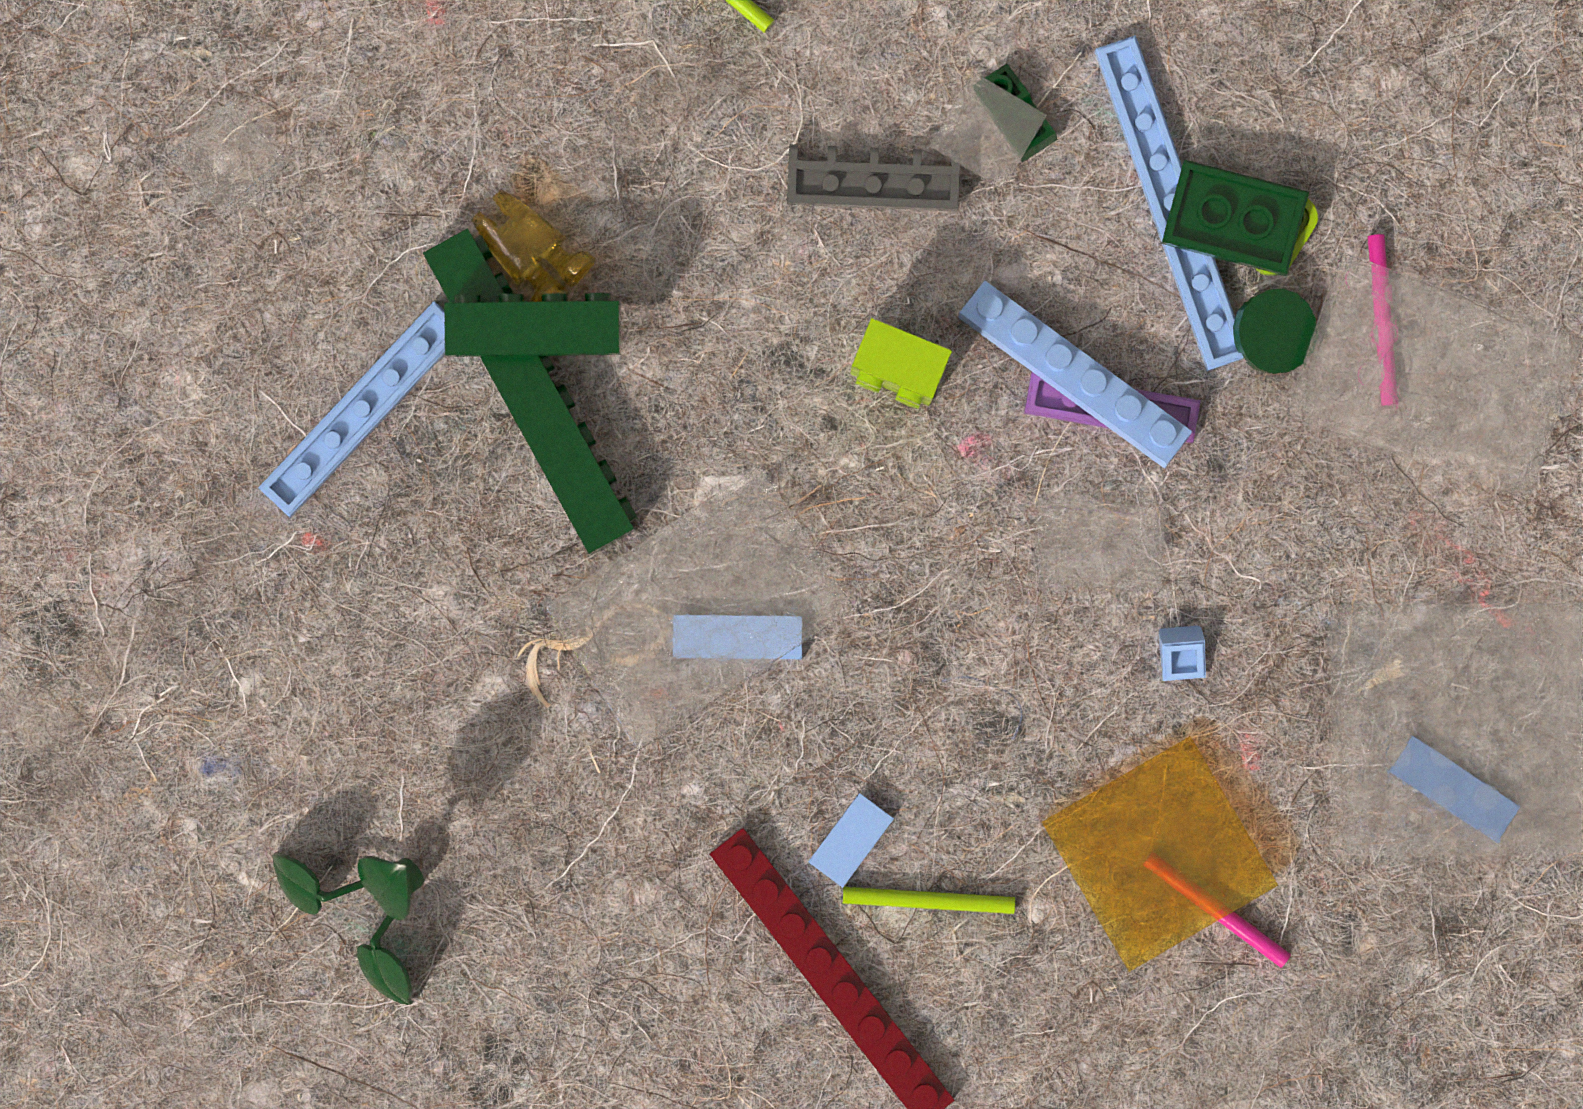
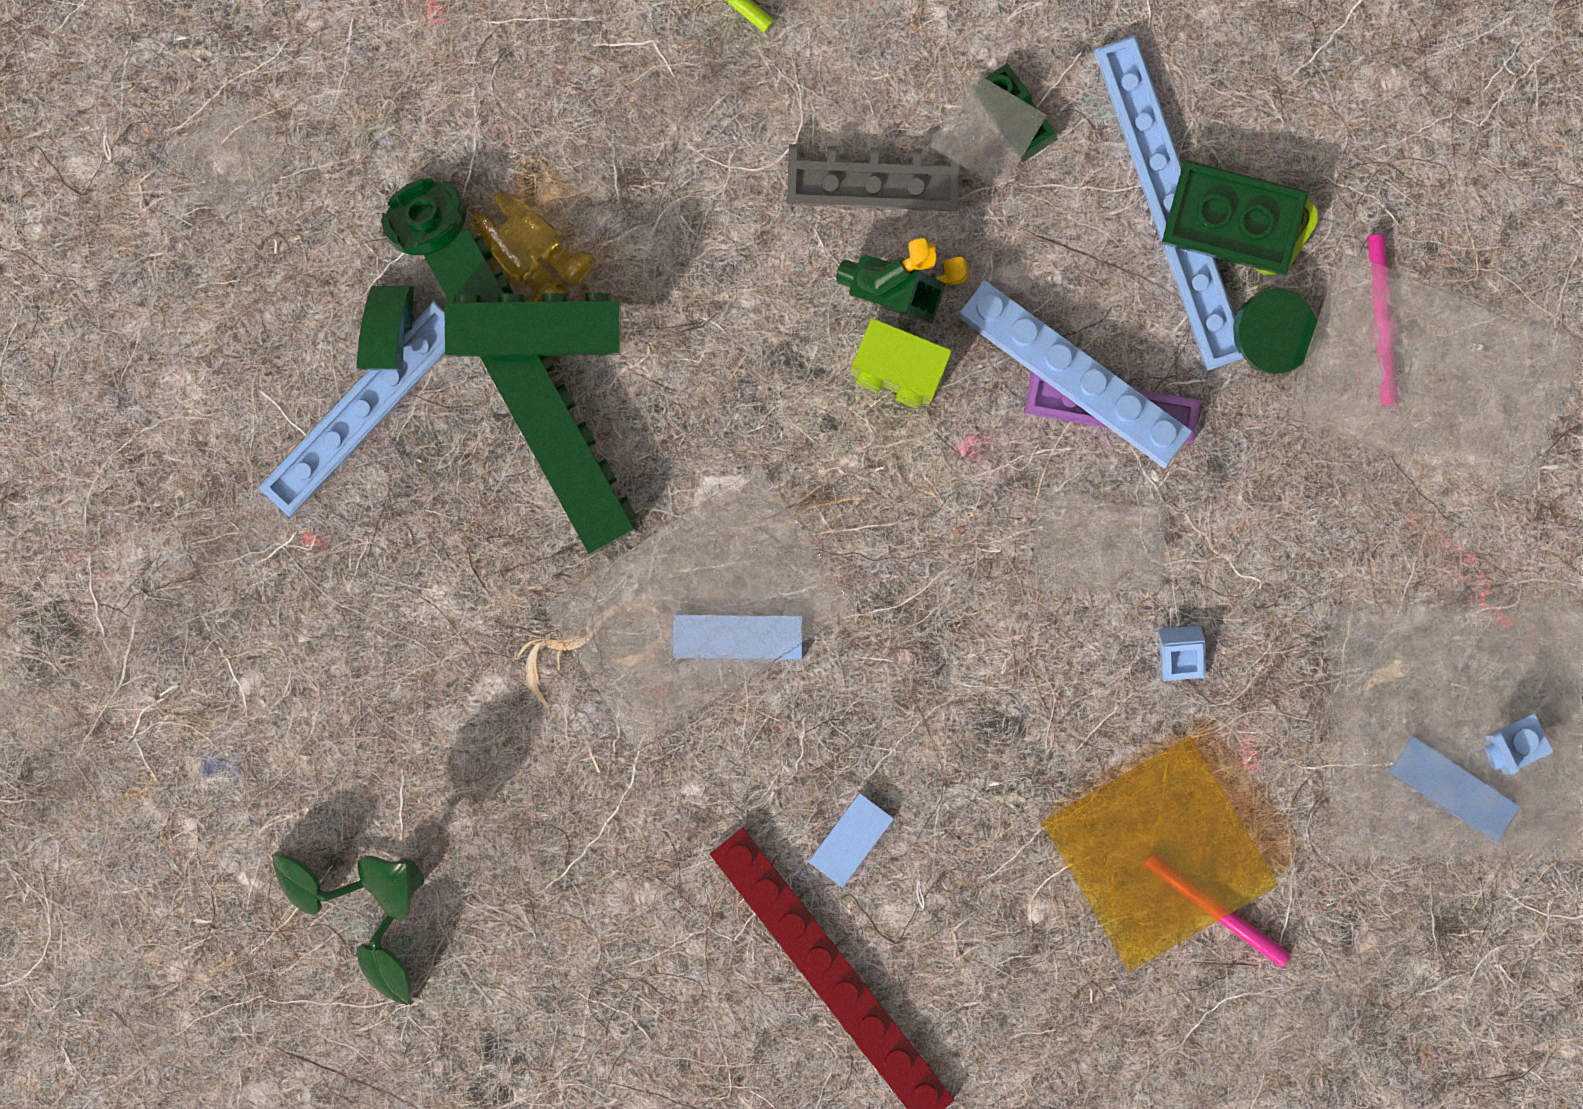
(382, 328): none -> dark green slope
(424, 216): none -> dark green tile
(898, 283): none -> dark green torso
(928, 900): lime bar -> none
(1517, 745): none -> light blue bracket

